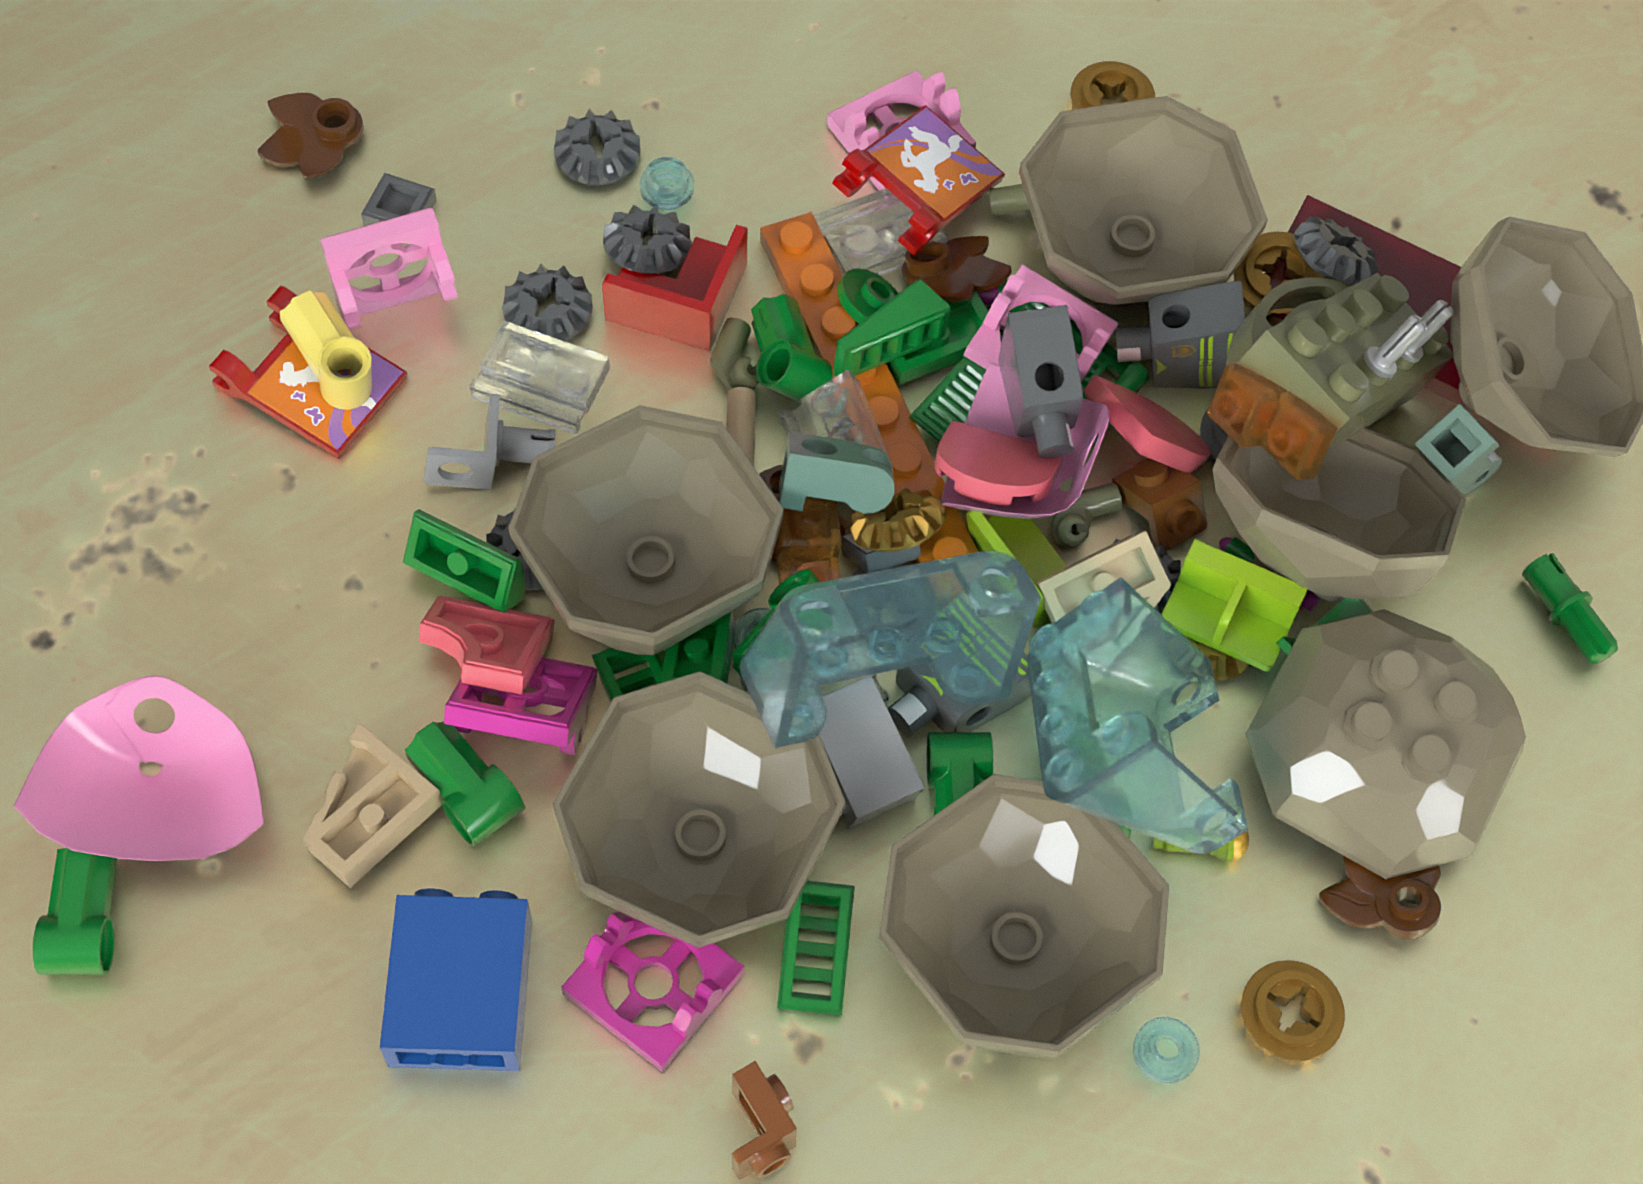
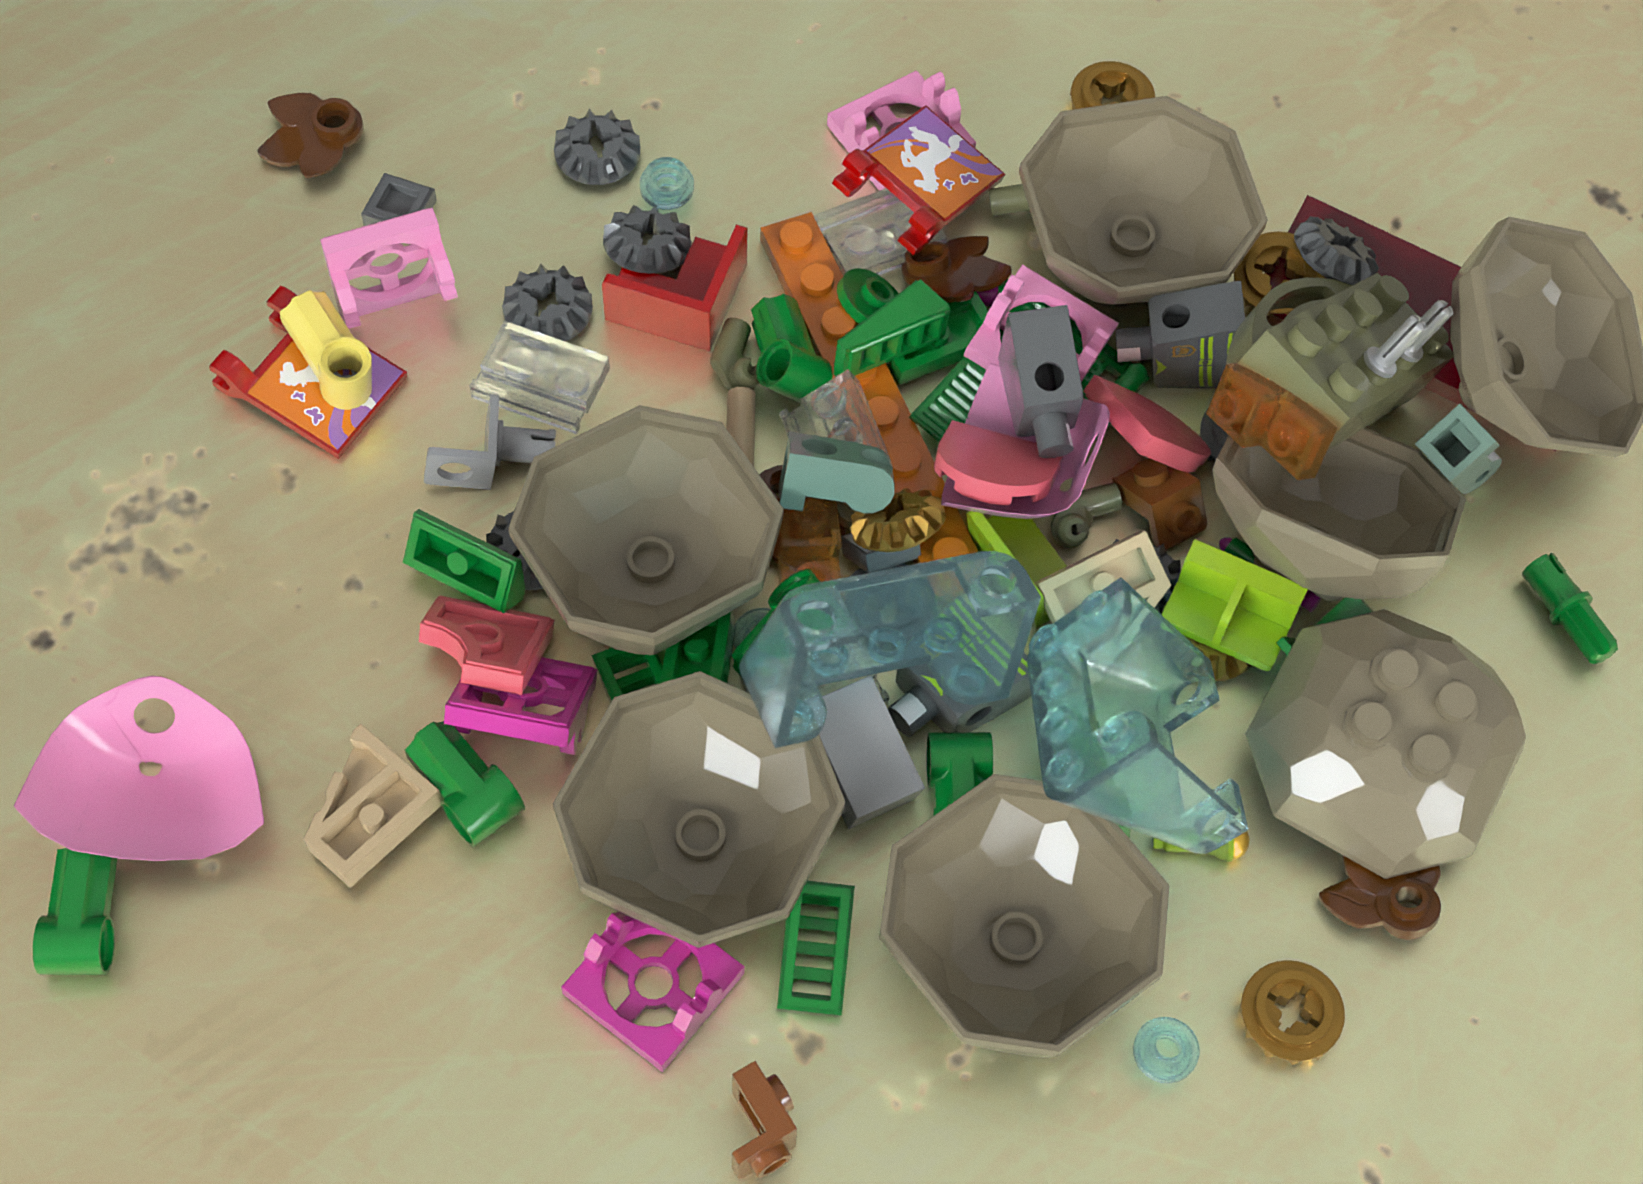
(457, 981): blue brick -> none

